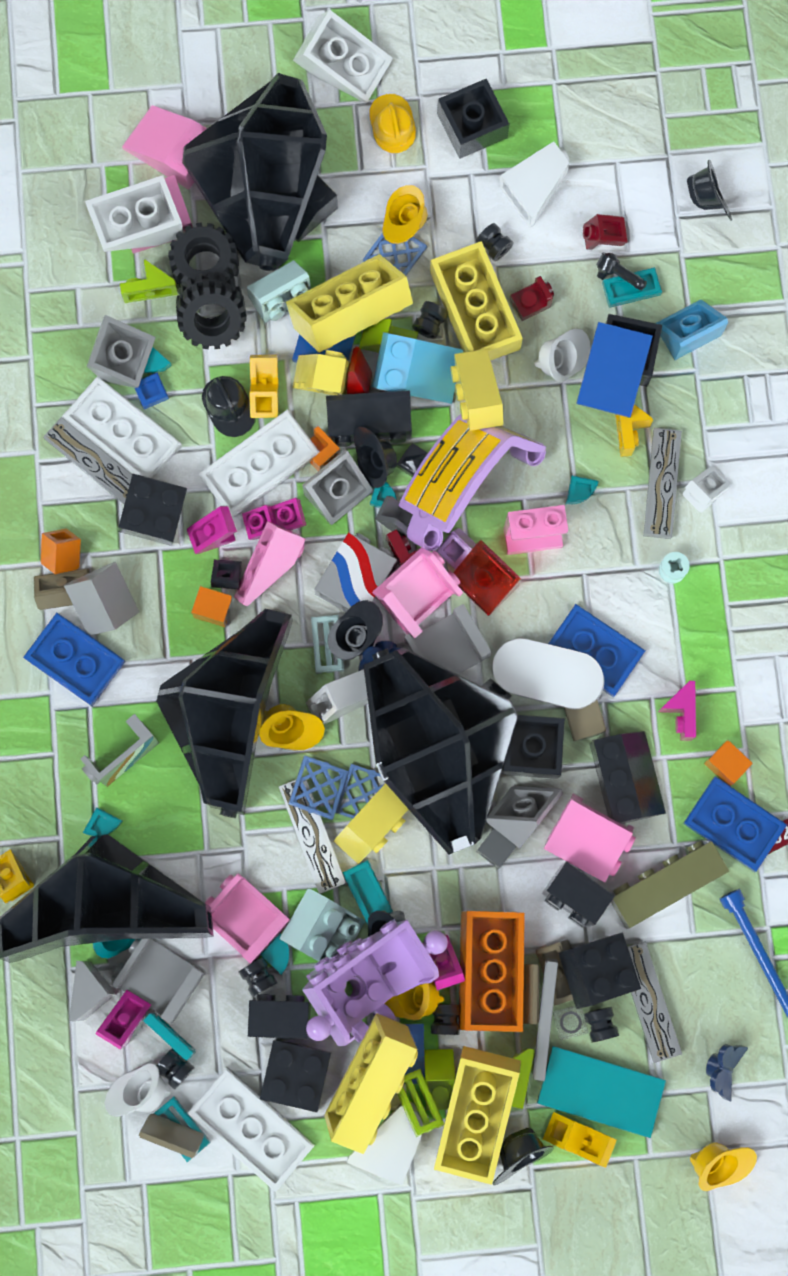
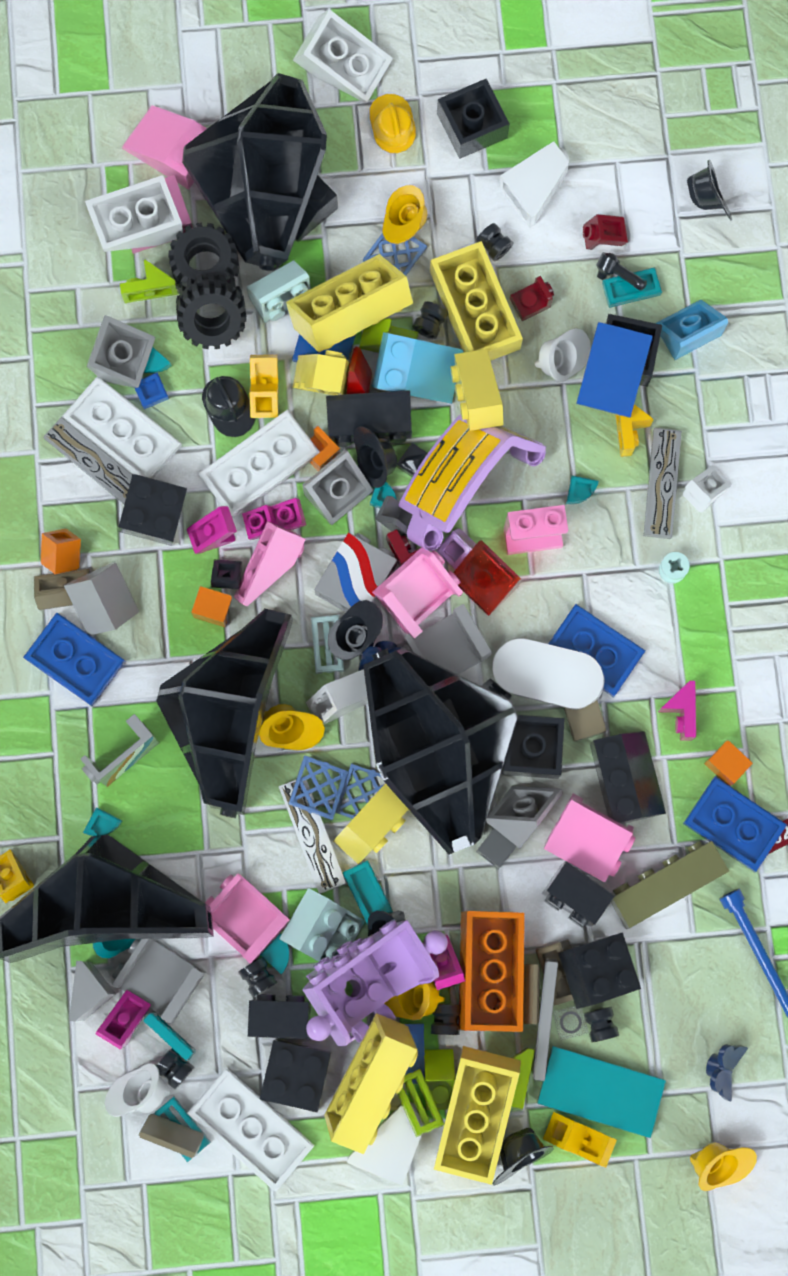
(652, 1007): light grey tile -> none

